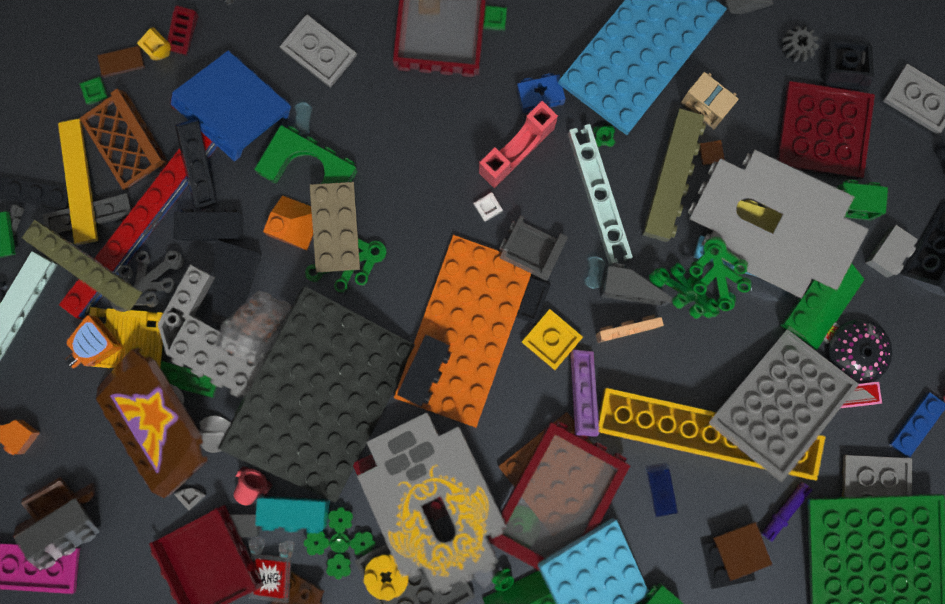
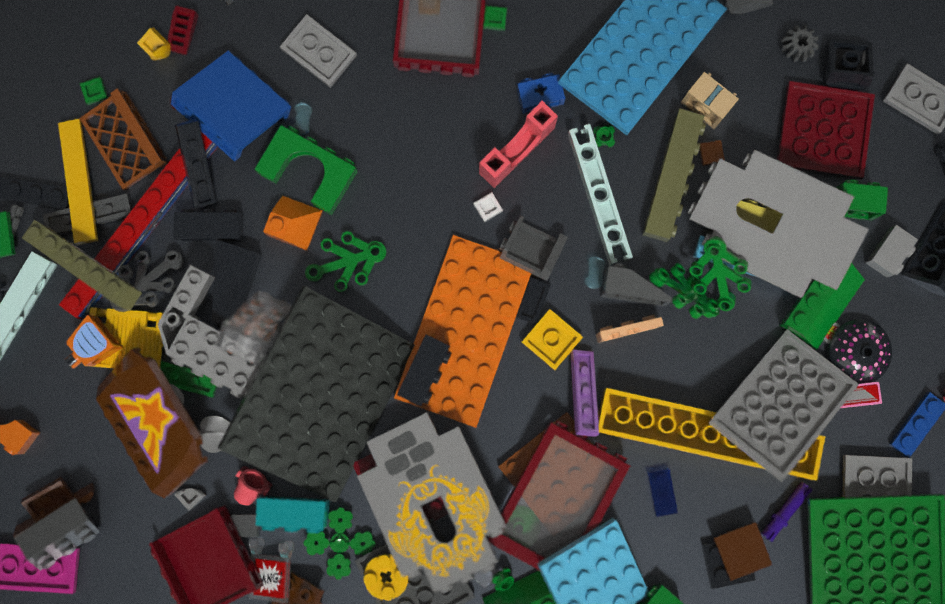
(121, 61): reddish brown tile -> none
(334, 227): dark tan plate -> none

